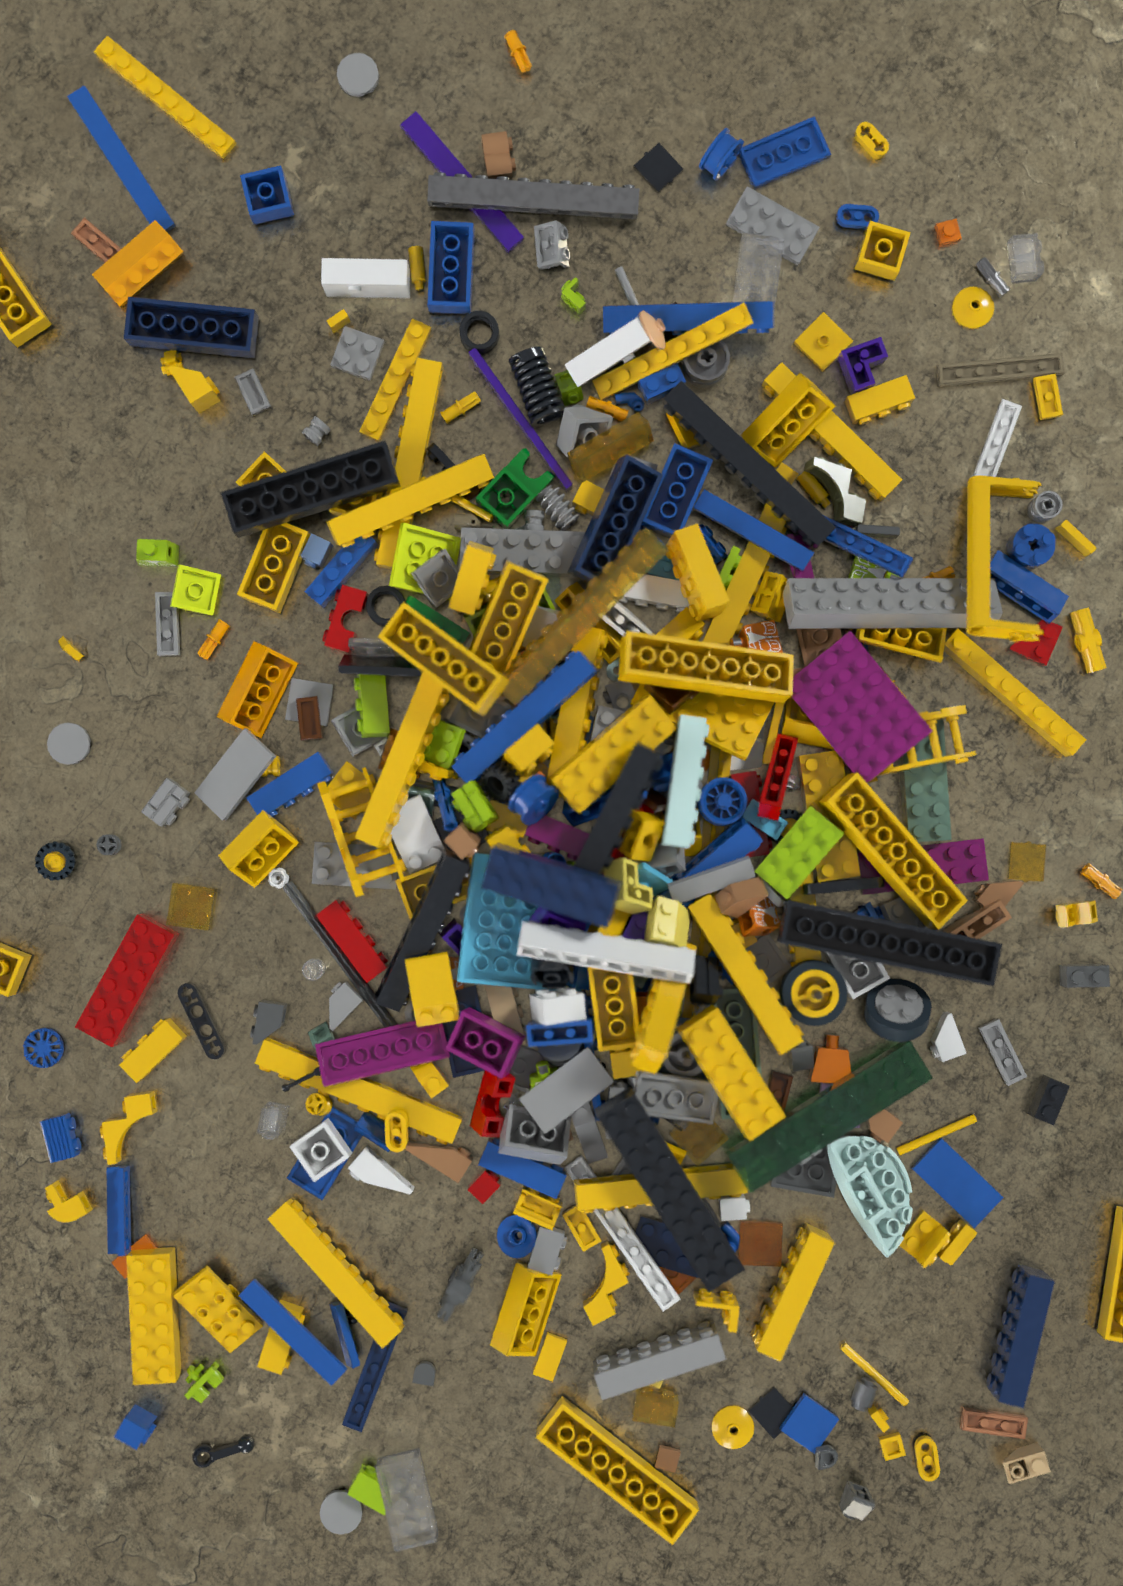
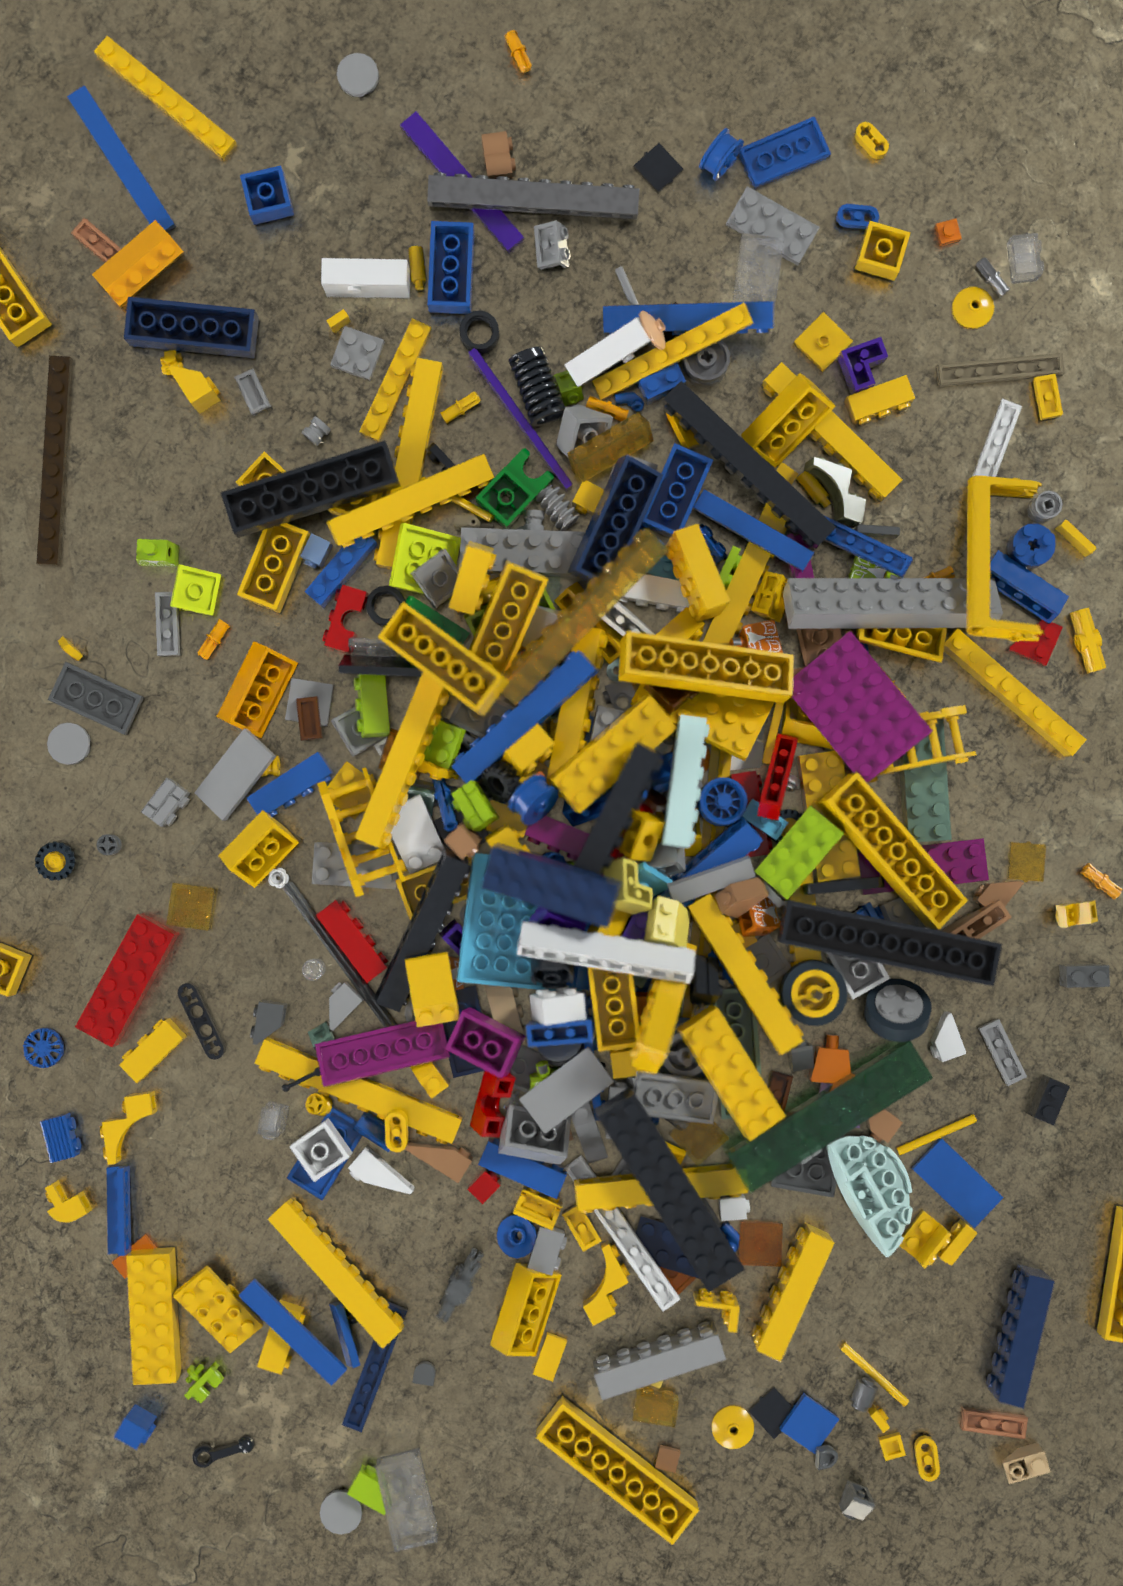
(54, 460): none -> dark brown plate
(95, 698): none -> dark grey plate
(574, 300): lime bracket -> none

